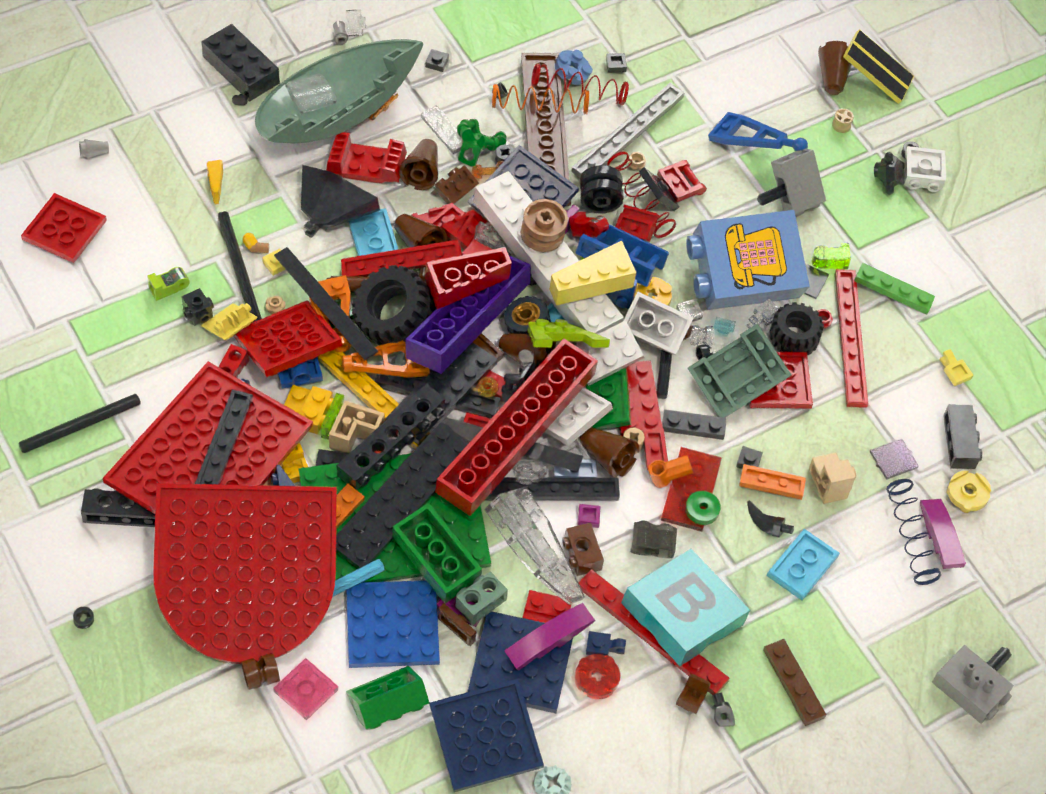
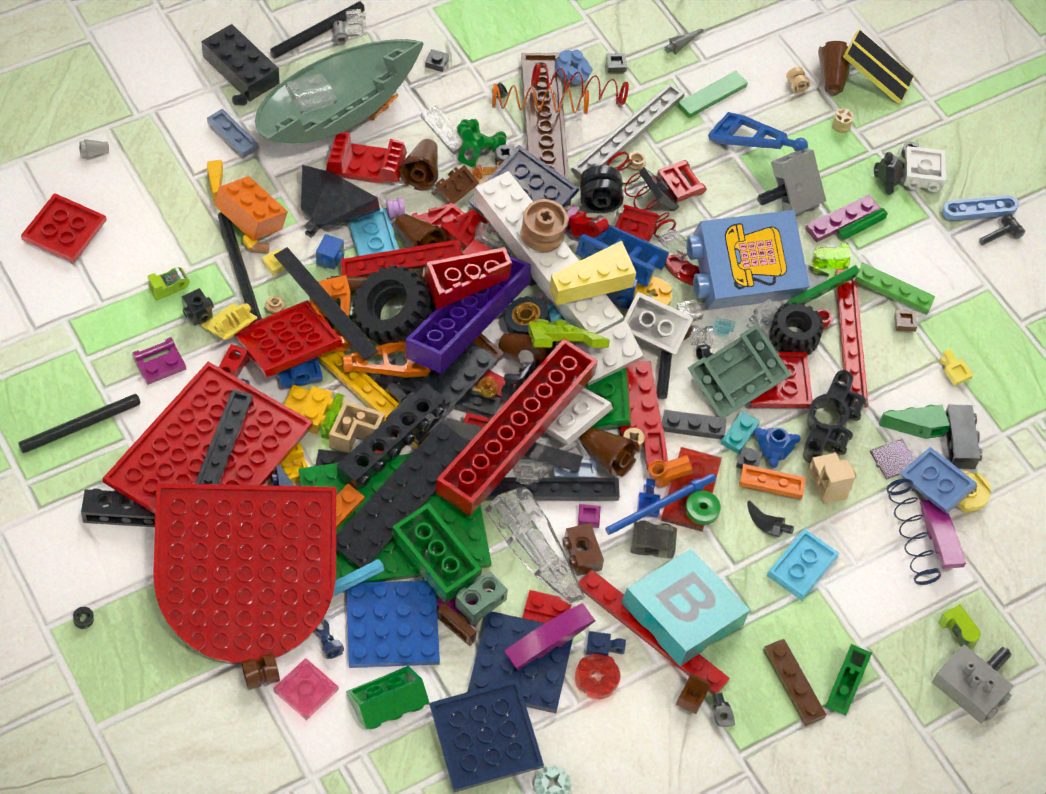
(161, 366): none -> magenta plate
(232, 133): none -> sand blue plate
(250, 208): none -> orange brick
(313, 31): none -> black axle
(330, 252): none -> blue brick
(331, 647): none -> dark blue piece
(395, 207): none -> lavender wheel
(396, 393): none -> black plate
(648, 497): none -> clear blue plate
(674, 243): none -> clear tile
(679, 42): none -> dark grey piece
(682, 270): none -> red tile
(694, 486): none -> blue bar
(712, 94): none -> tile
(740, 432): none -> plate
(776, 443): none -> blue rock
(798, 80): none -> tan wheel
(826, 286): none -> green tile
(832, 222): none -> plate
(839, 399): none -> black piece
(848, 679): none -> green slope
(862, 224): none -> green axle
(905, 320): none -> plate
(920, 422): none -> slope
(939, 480): none -> medium blue plate
(961, 625): none -> lime leg
(980, 207): none -> medium blue plate
(1010, 226): none -> black piece

